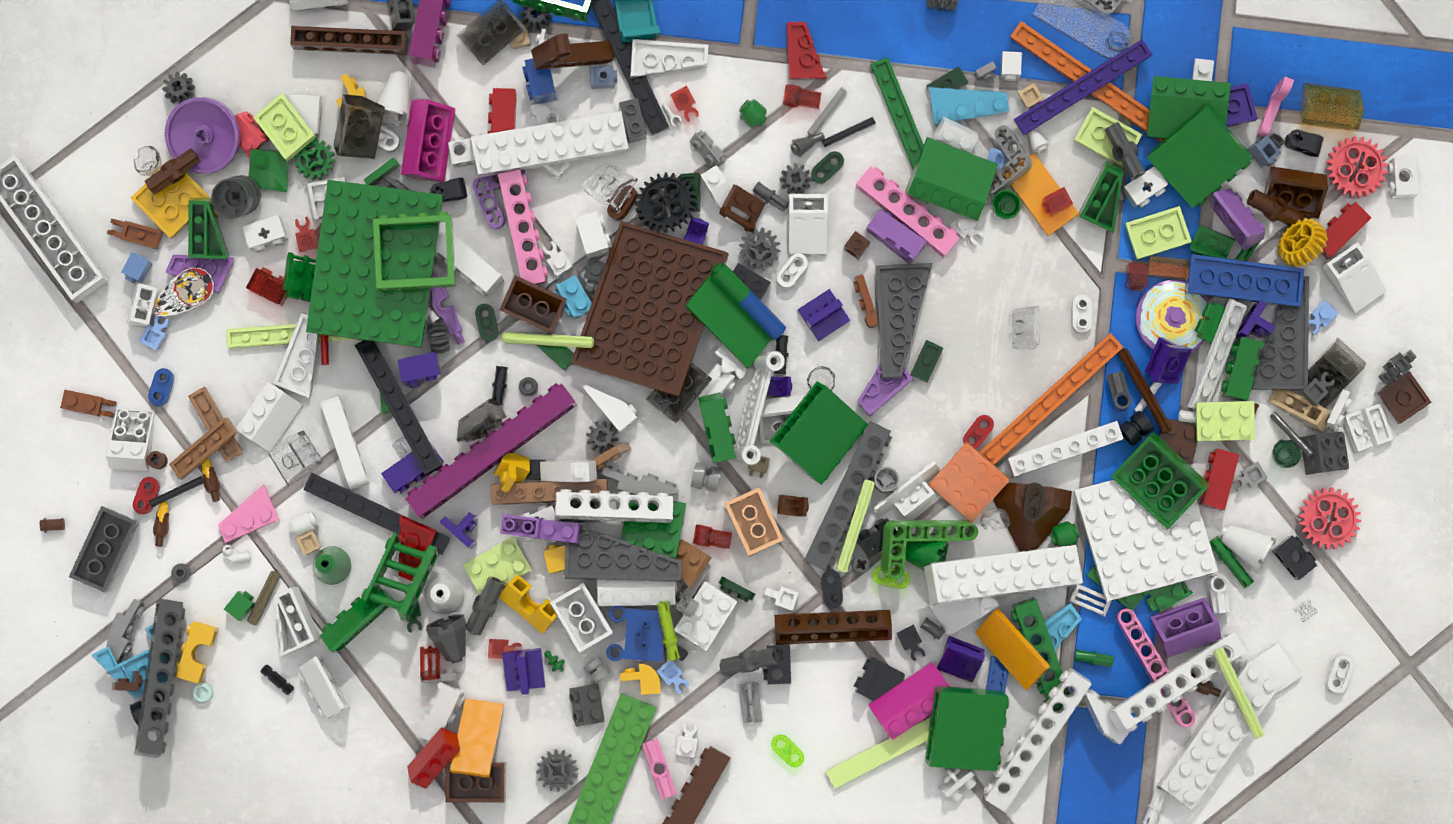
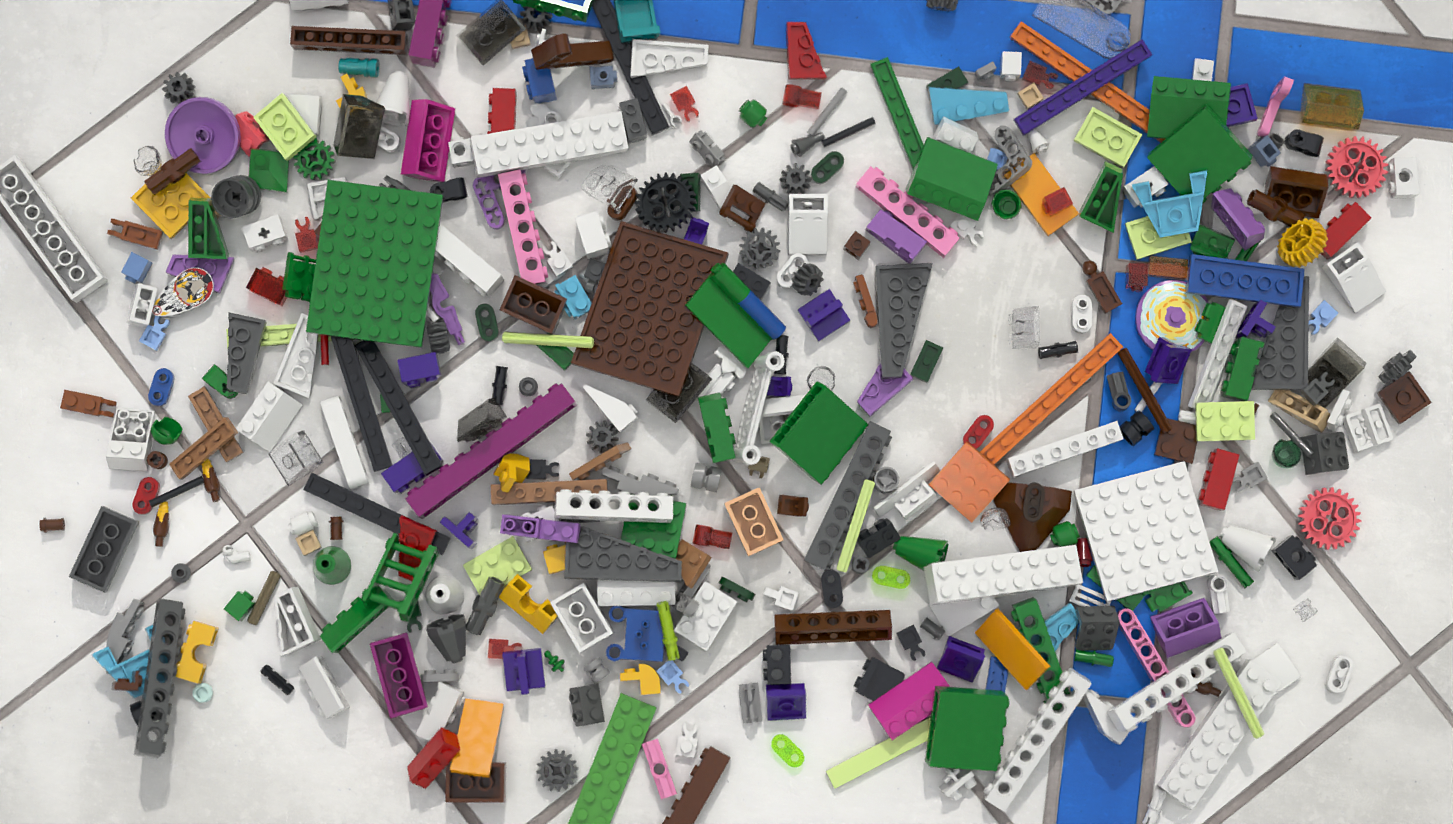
(166, 431): none -> green hair
(218, 380): none -> green piece
(244, 344): none -> dark grey wing
(249, 516): bright pink wing -> none
(336, 528): none -> reddish brown pin
(355, 66): none -> teal axle
(362, 403): none -> black plate
(381, 172): green tile -> none
(398, 675): none -> magenta slope
(420, 283): bright green window -> none
(429, 651): clear red tile -> none
(568, 471): white slope -> none
(749, 661): dark grey piece -> none
(786, 701): none -> dark purple bracket
(807, 279): none -> dark grey gear
(921, 534): bright green beam -> none
(1036, 74): none -> clear red plate
(1058, 349): none -> black pin
(1084, 552): none -> dark red cone
(1097, 627): none -> dark grey bracket
(1101, 287): none -> reddish brown plate
(1125, 151): dark grey piece -> none
(1160, 480): green slope -> none
(1177, 213): none -> medium azure wing

